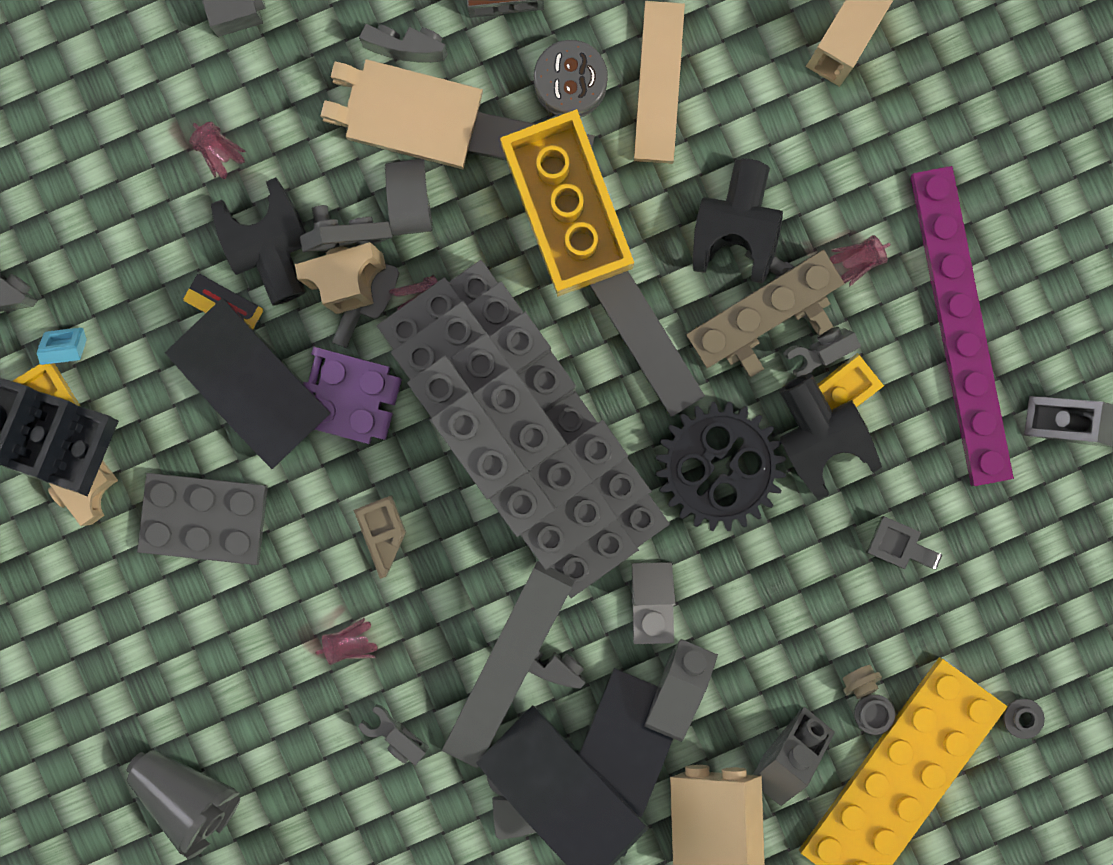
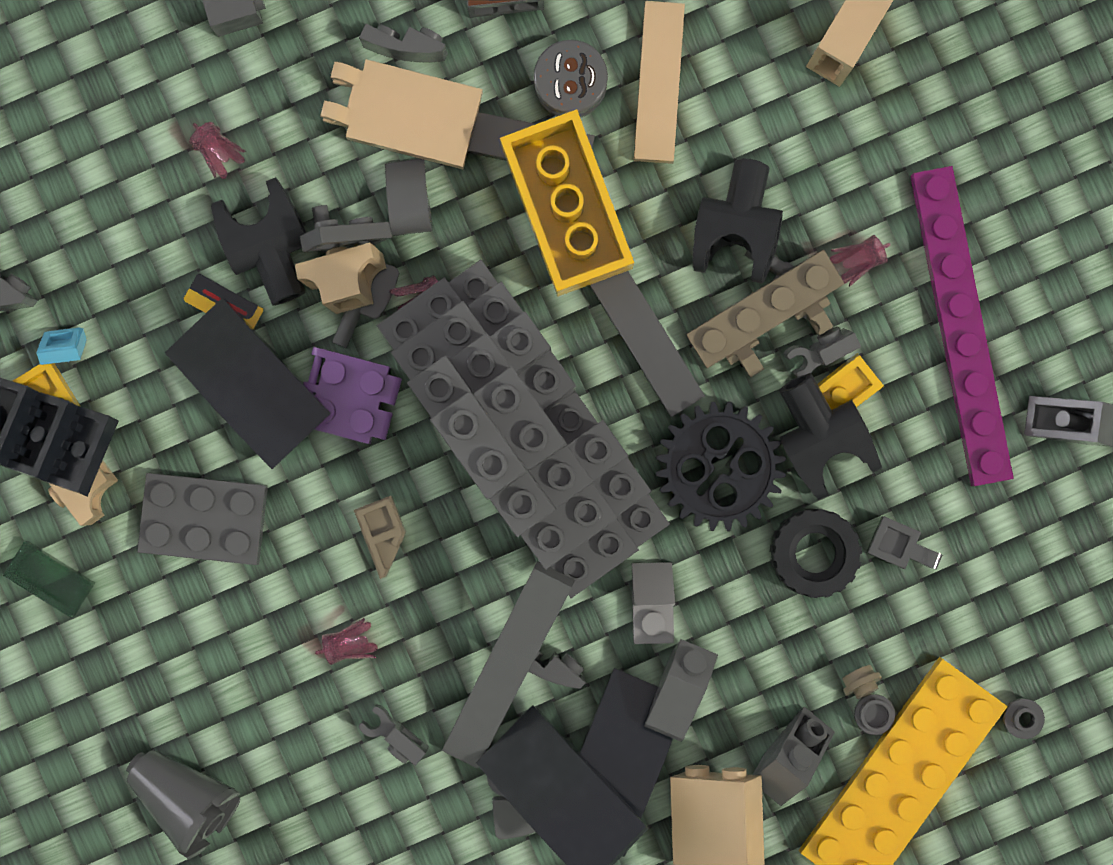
(49, 579): none -> clear green tile
(846, 553): none -> black tyre

